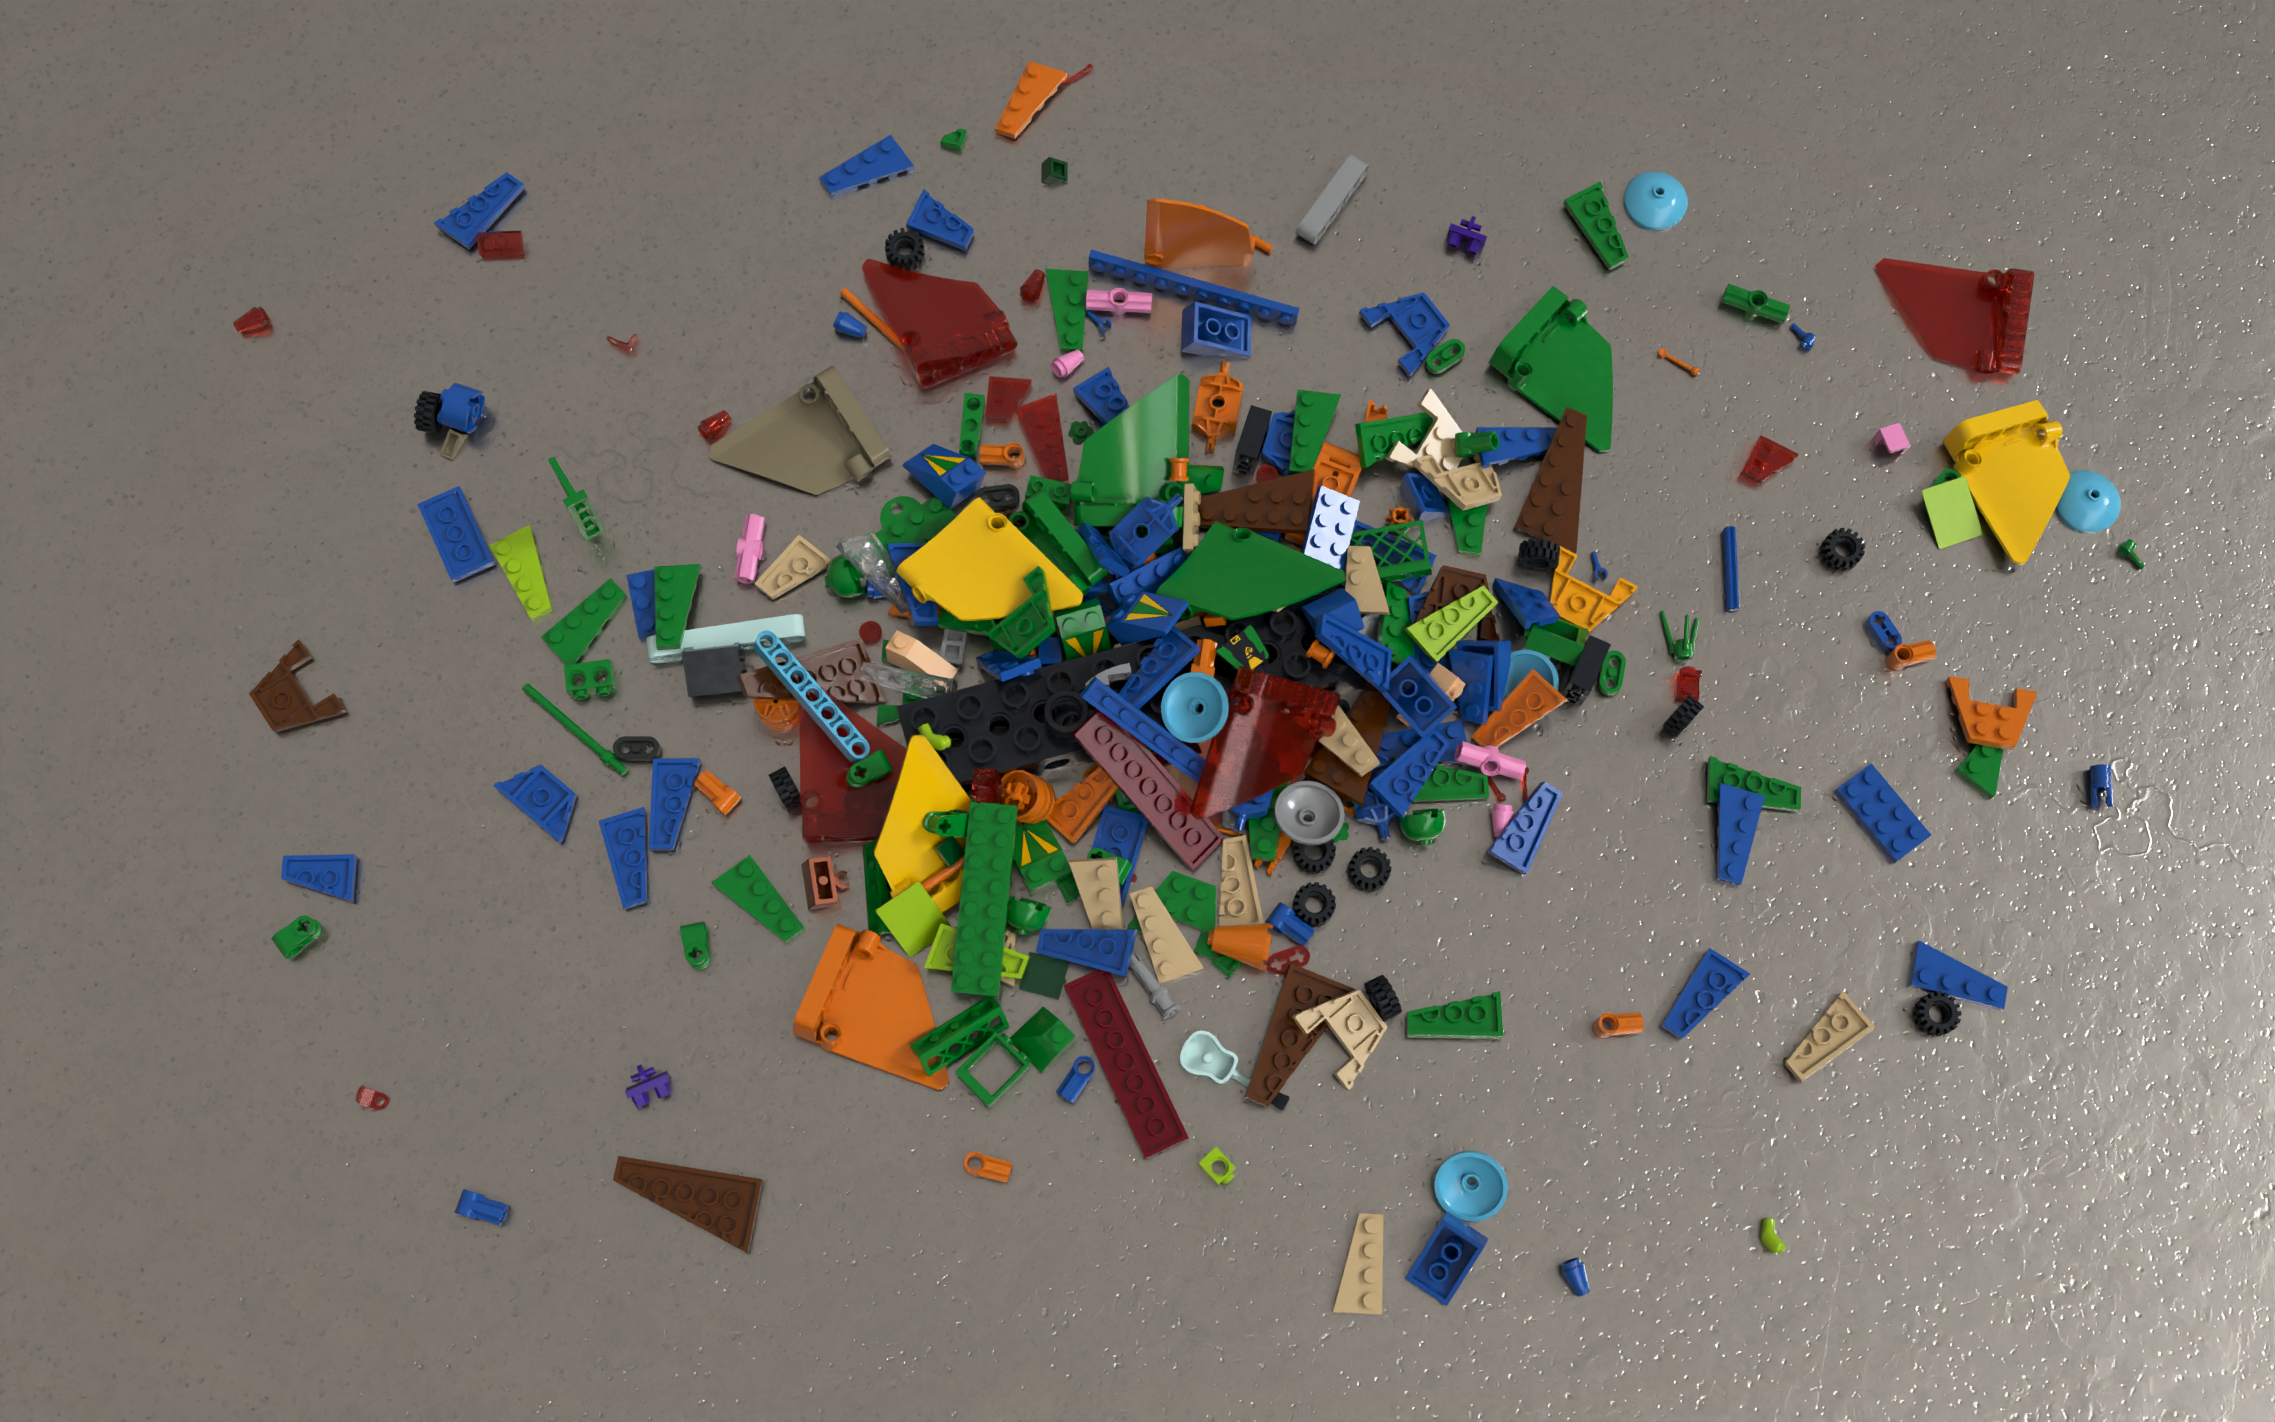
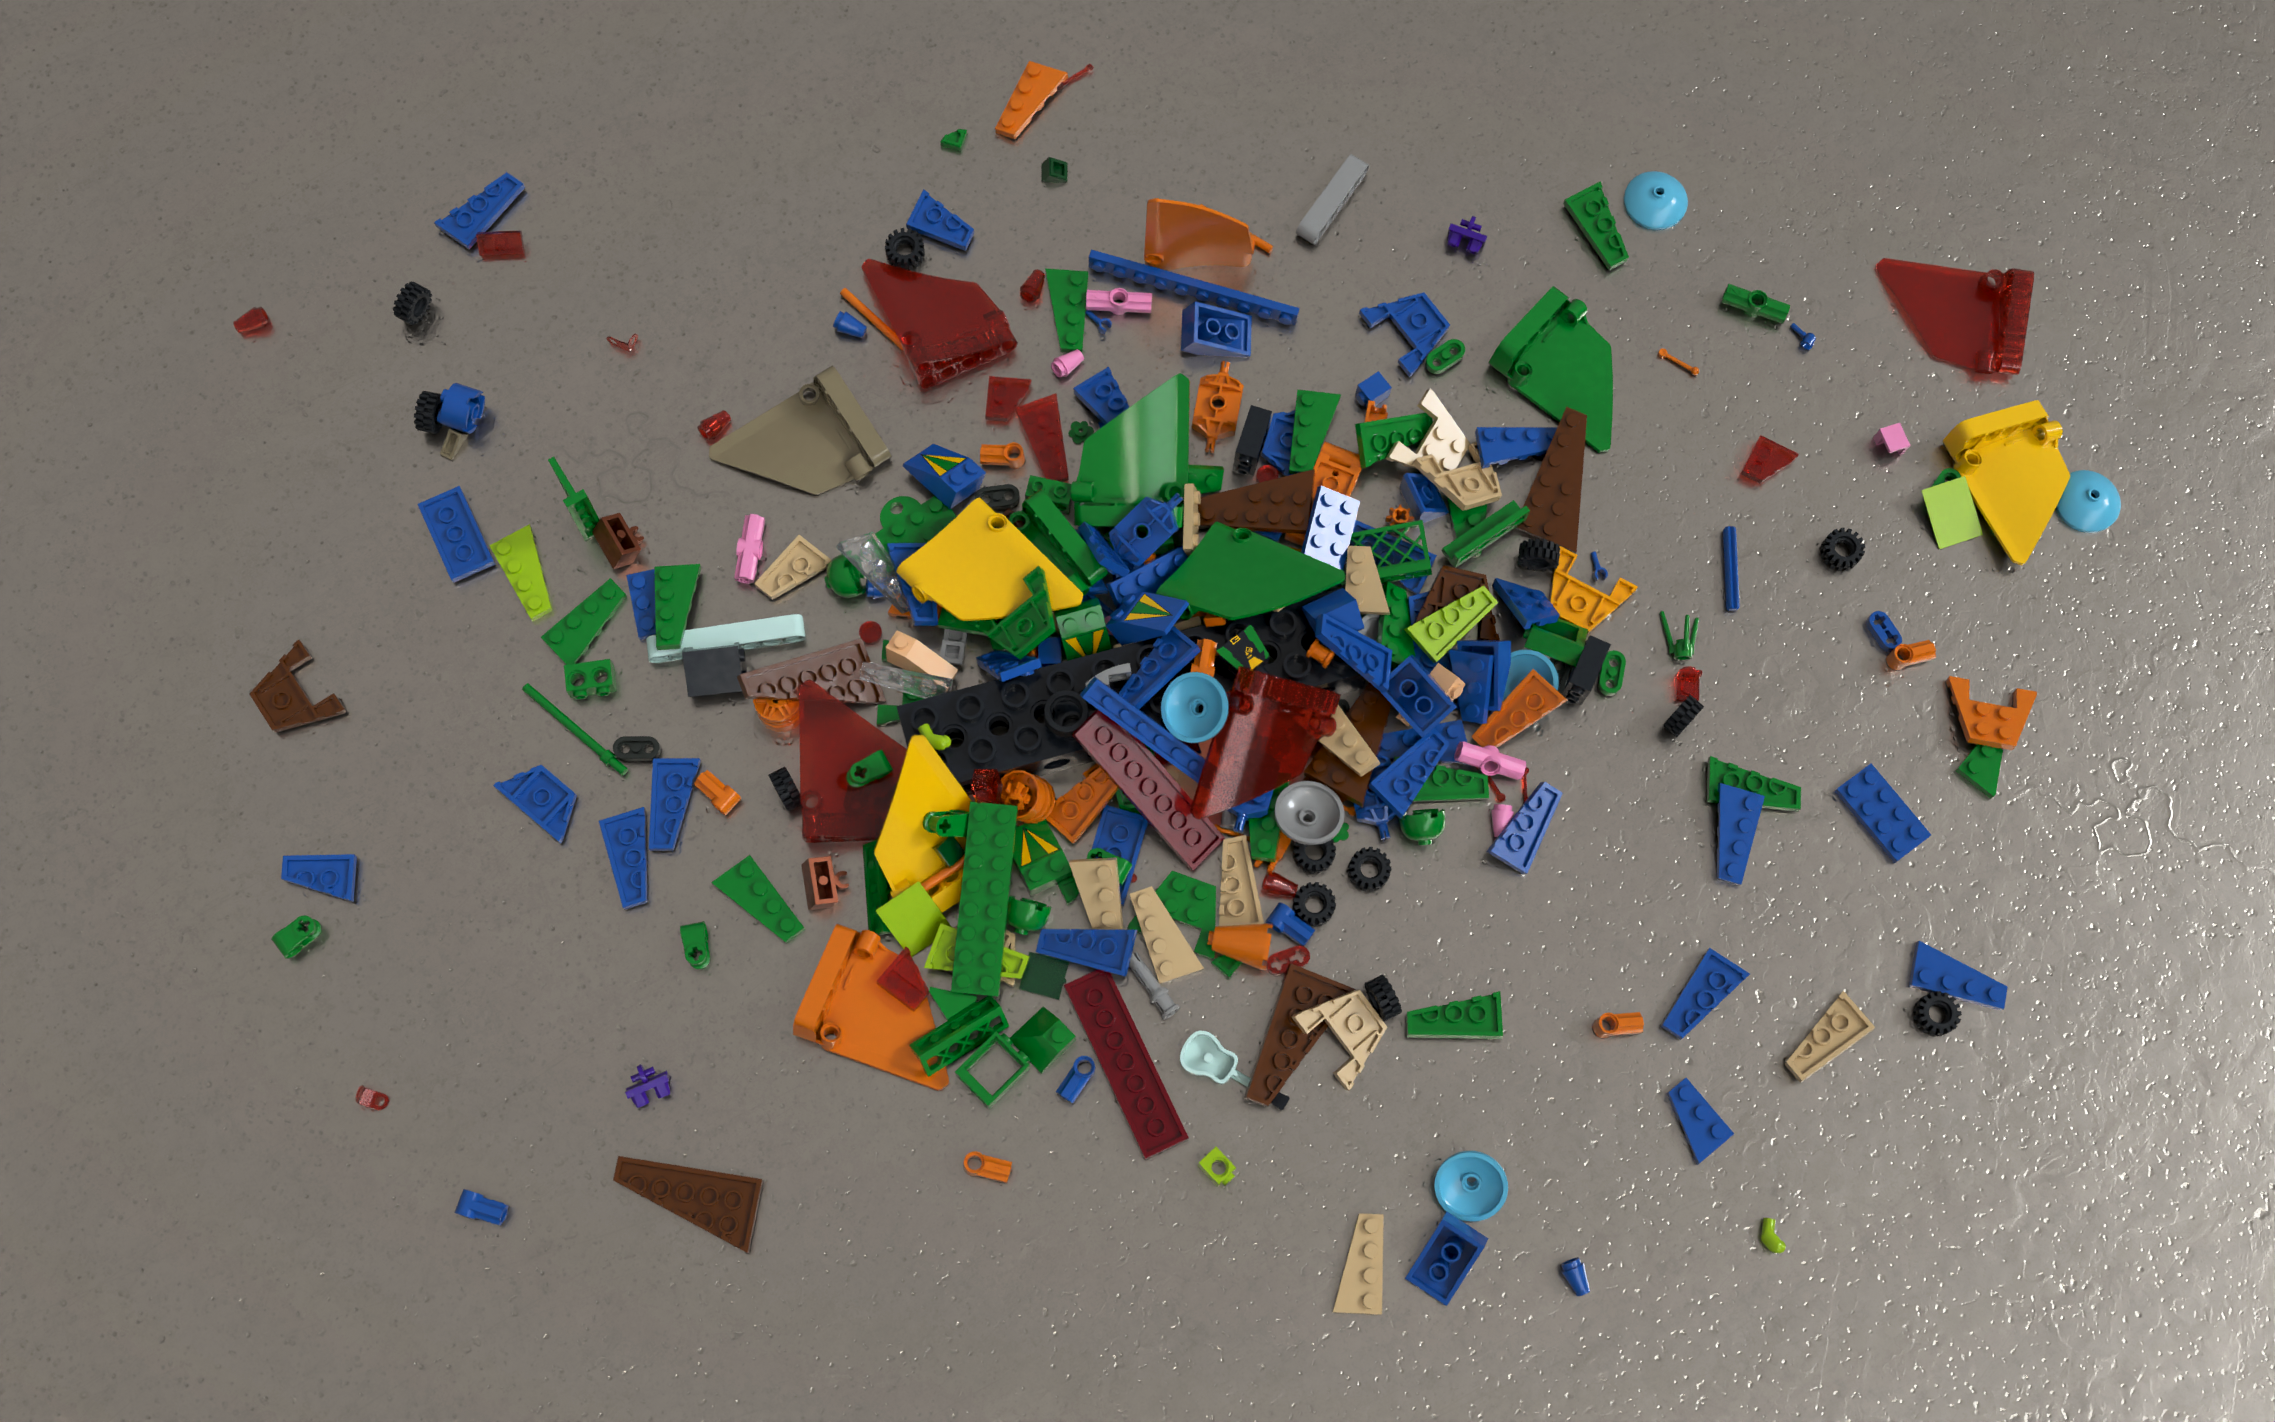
(412, 303): none -> black tyre
(617, 540): none -> copper brick
(808, 685): medium azure beam -> none
(868, 166): blue wing -> none
(904, 981): none -> clear red wing
(951, 1002): none -> green slope
(971, 424): green leg -> none
(1178, 469): orange bush -> none
(1279, 885): none -> clear red cone
(1373, 389): none -> blue brick
(1470, 443): green piece -> none
(1485, 533): none -> green fence
(1700, 1122): none -> blue wing
(2101, 782): blue hinge -> none
(2127, 549): green hand -> none

